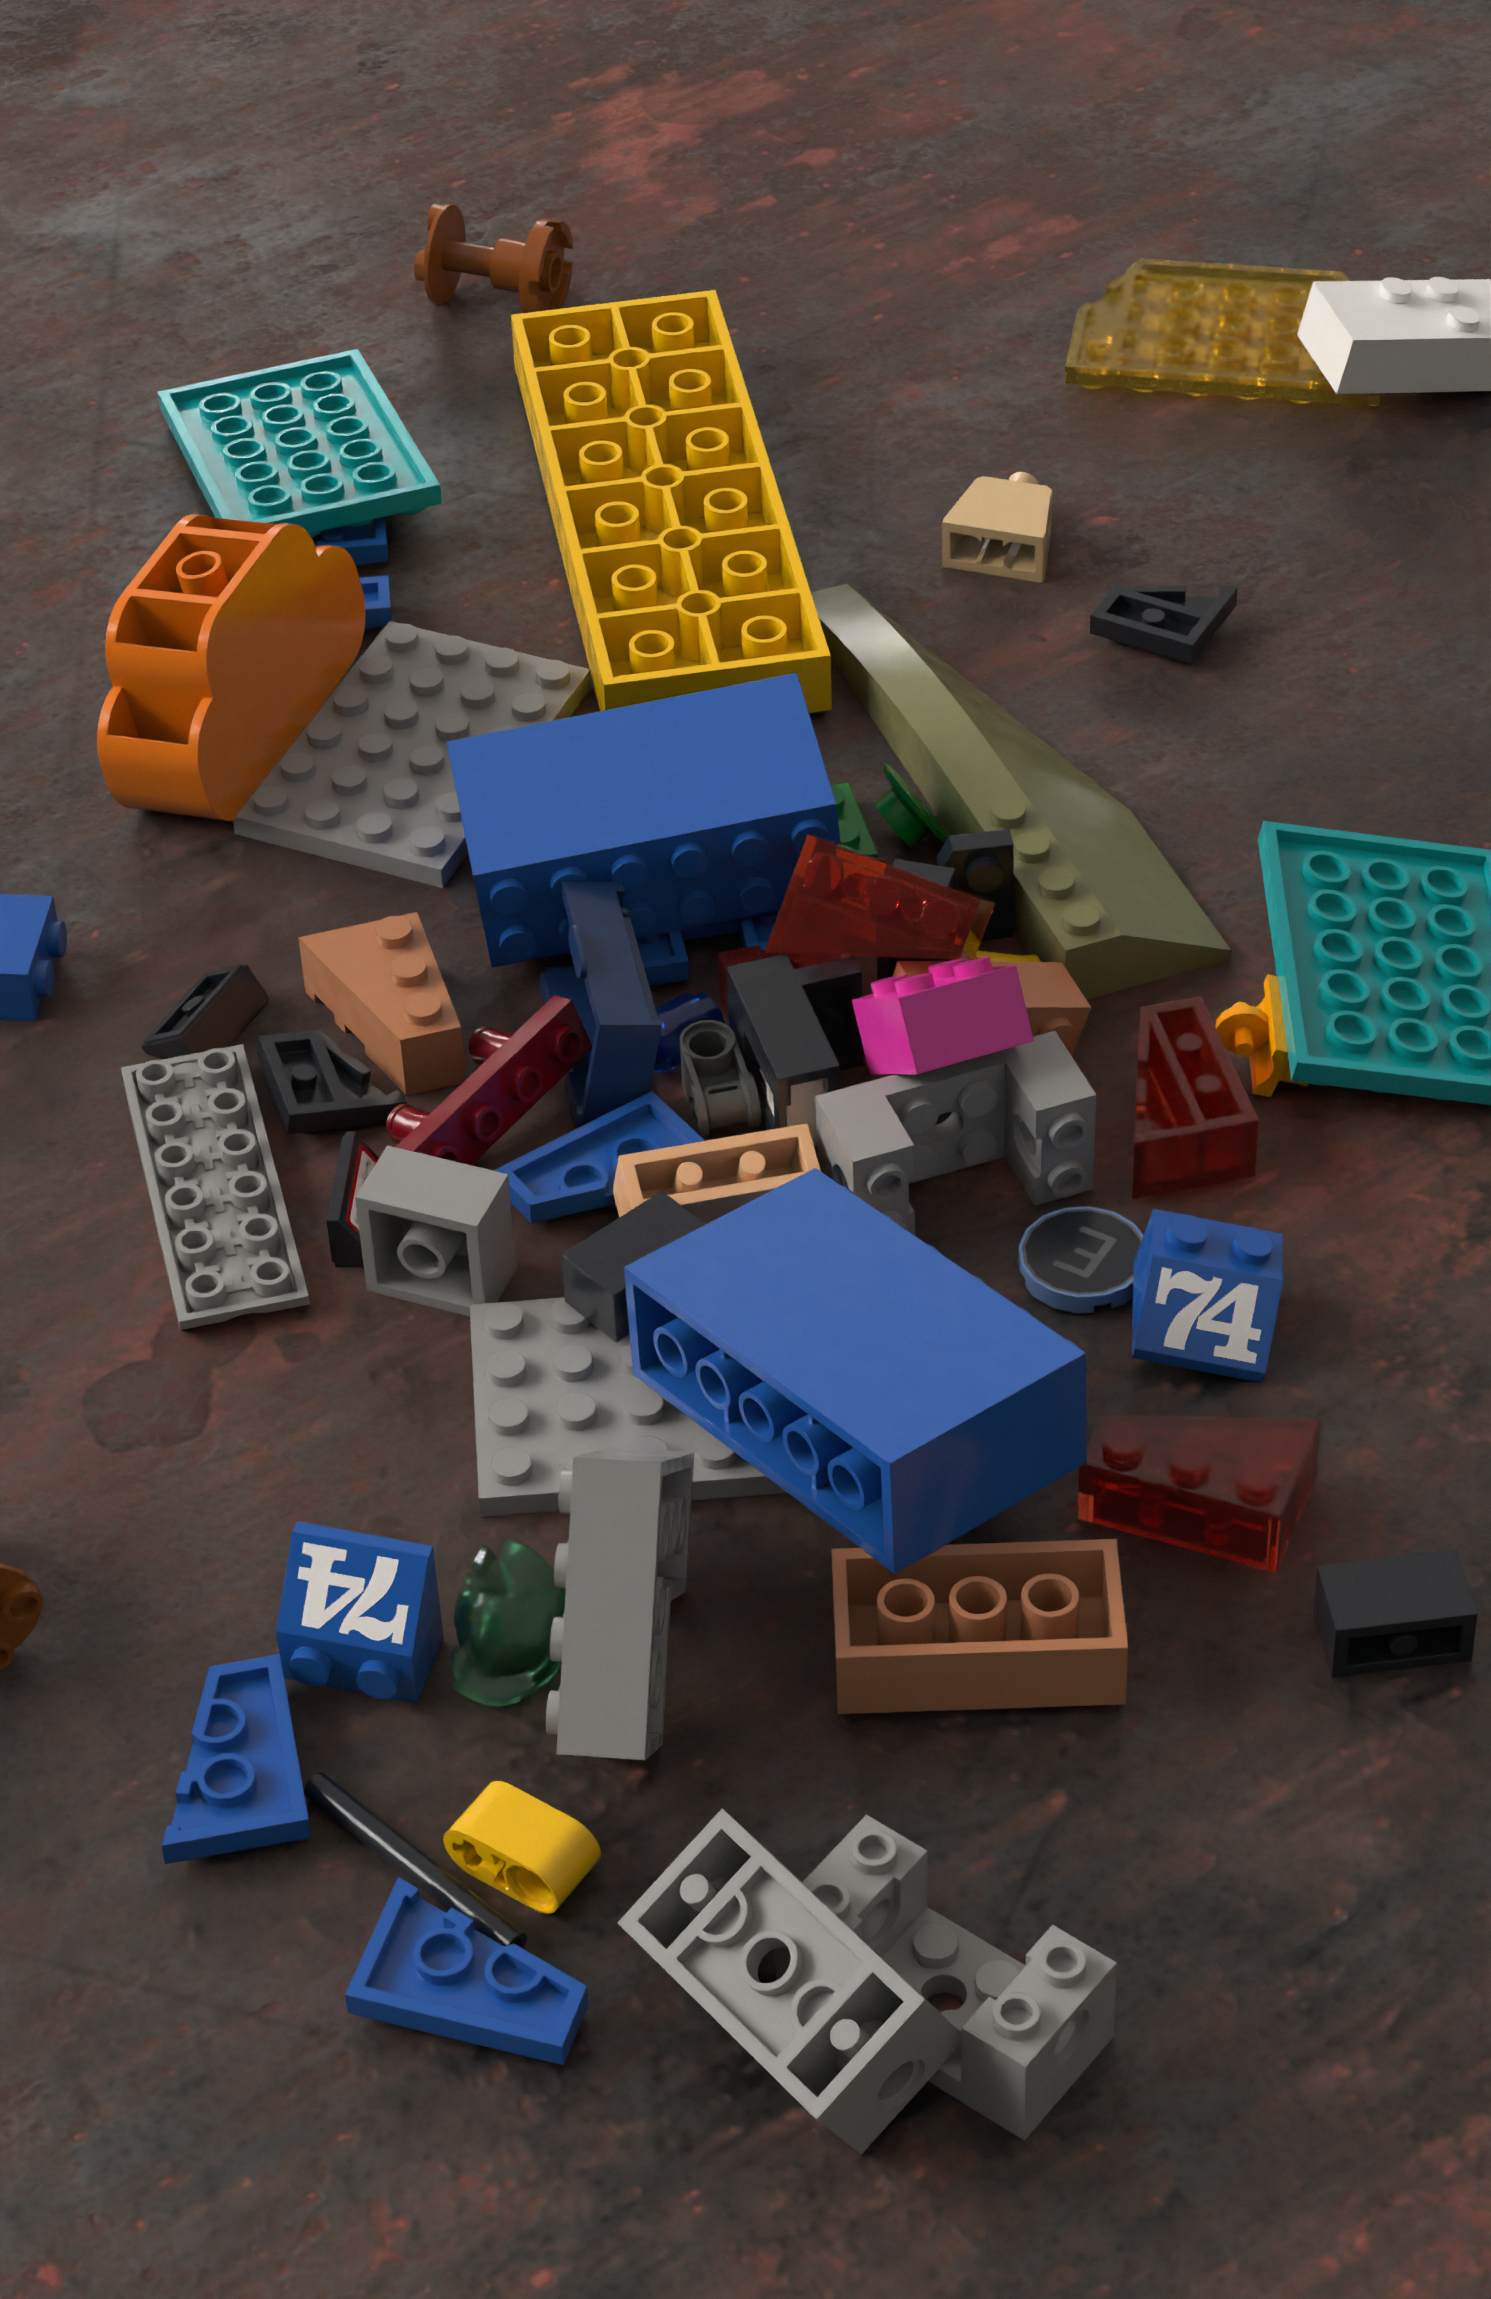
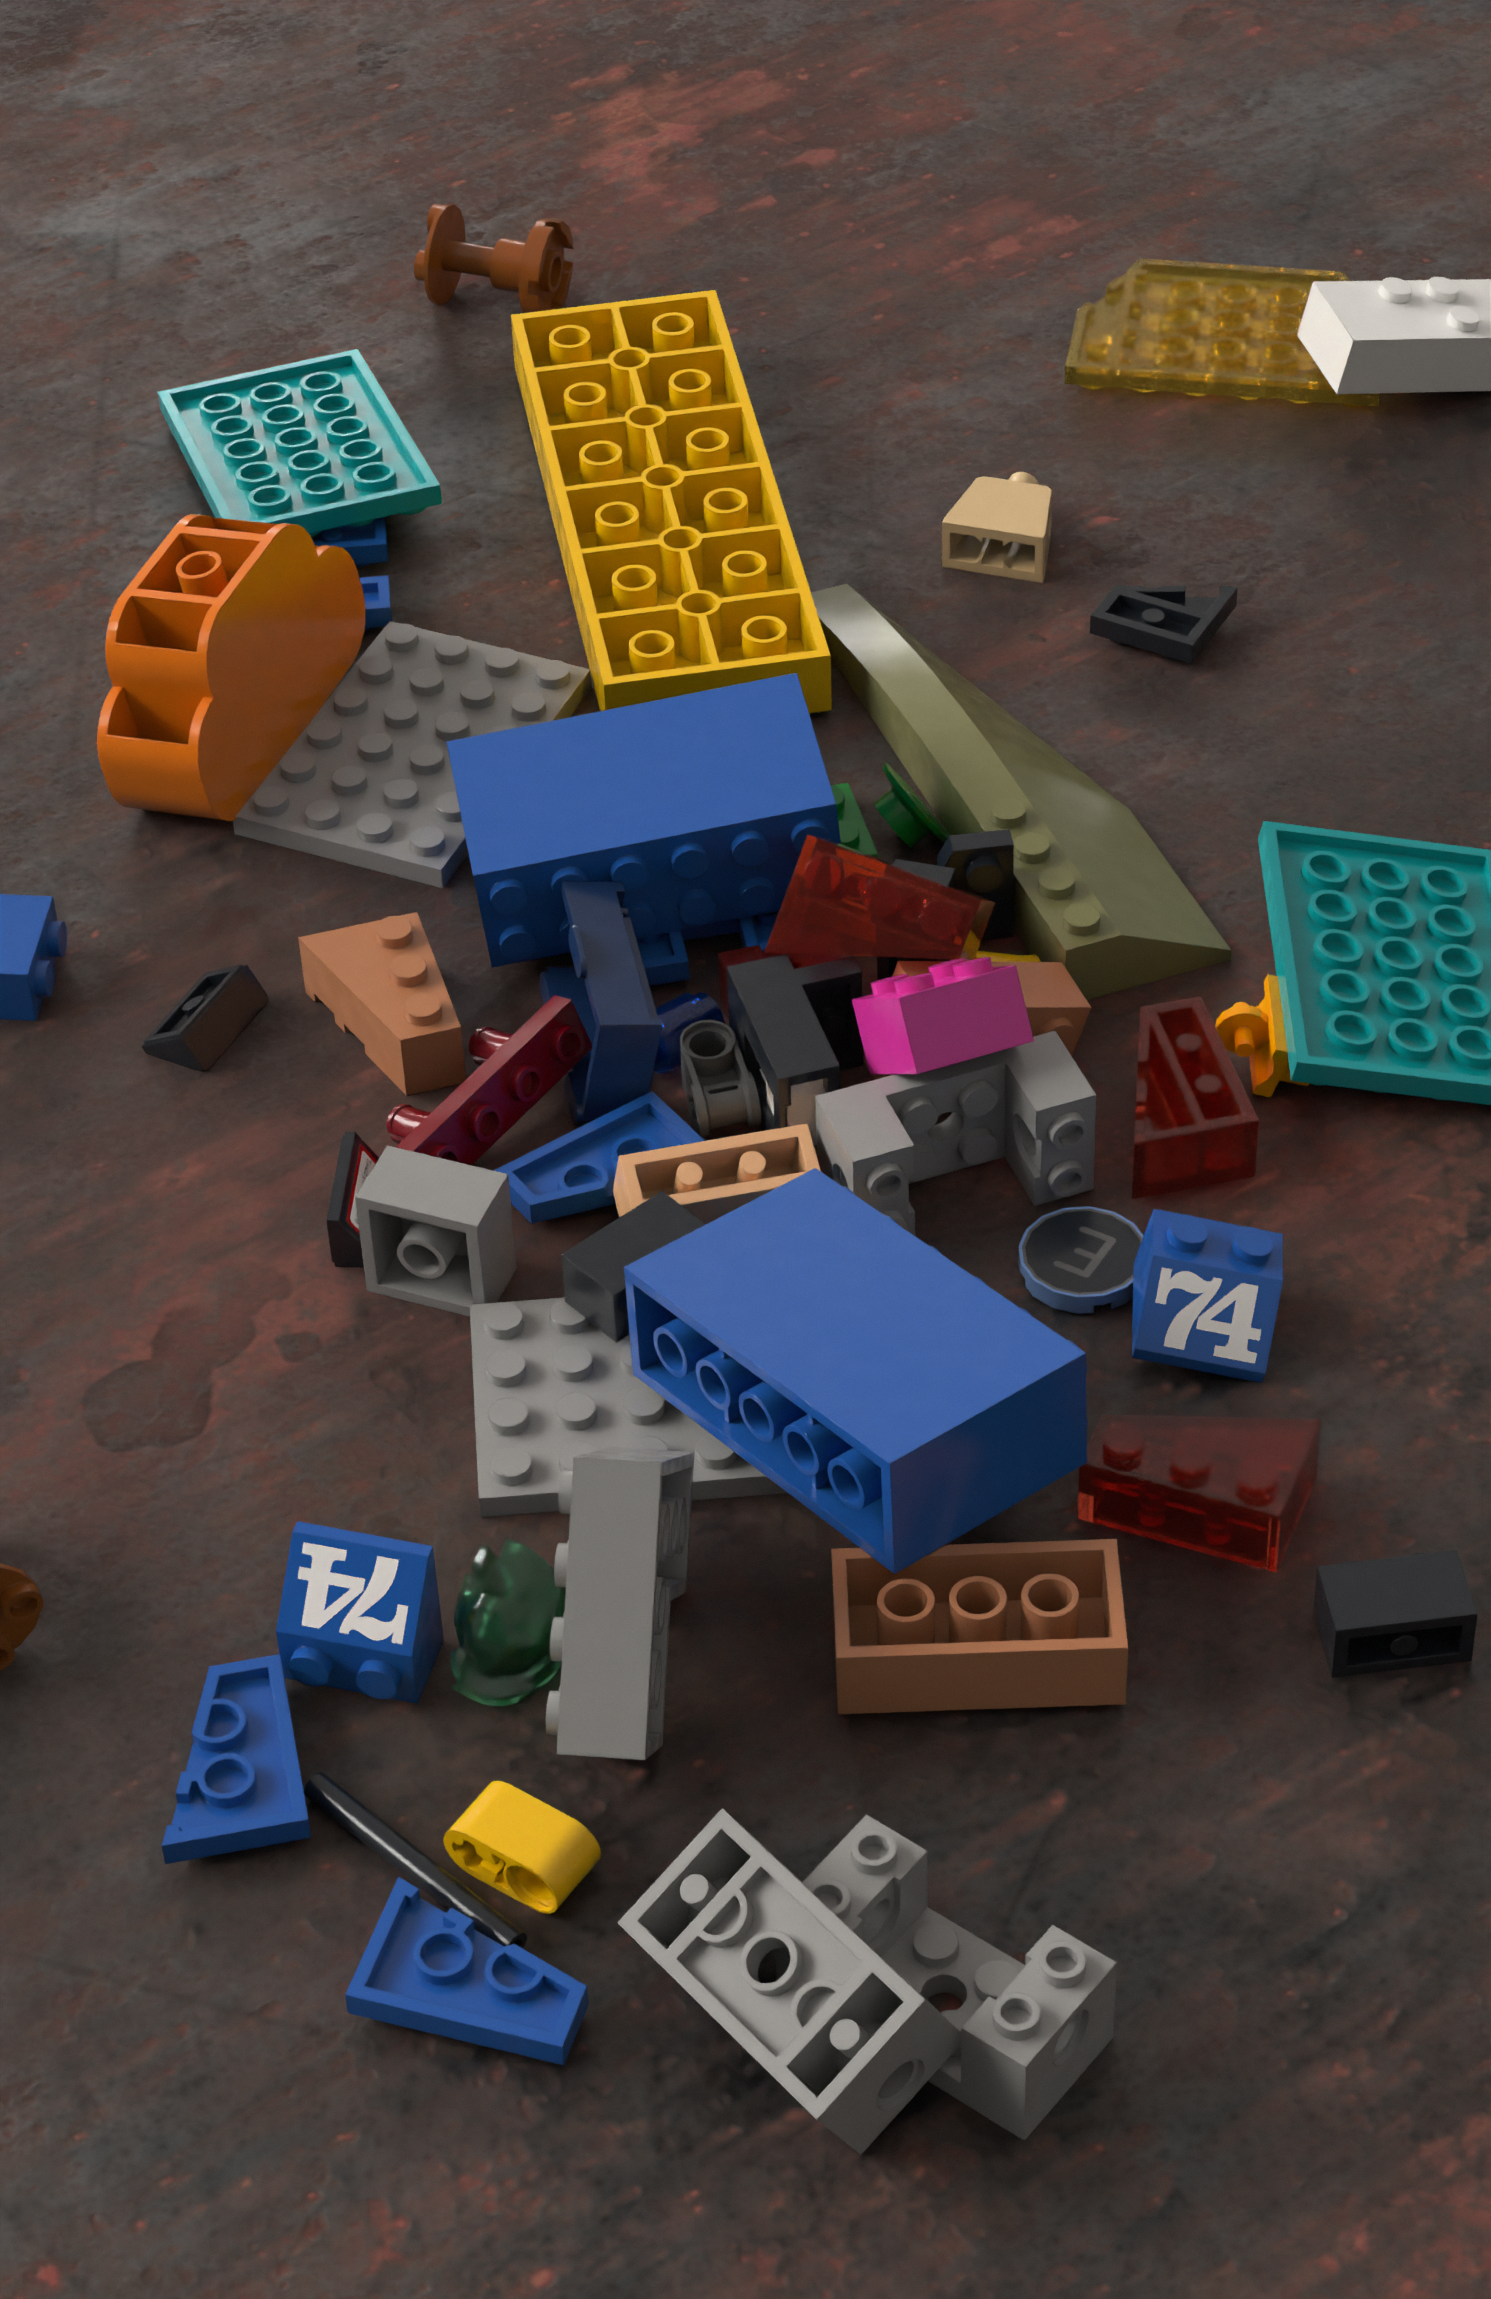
(213, 1187): light grey plate -> none
(320, 1085): black wing -> none

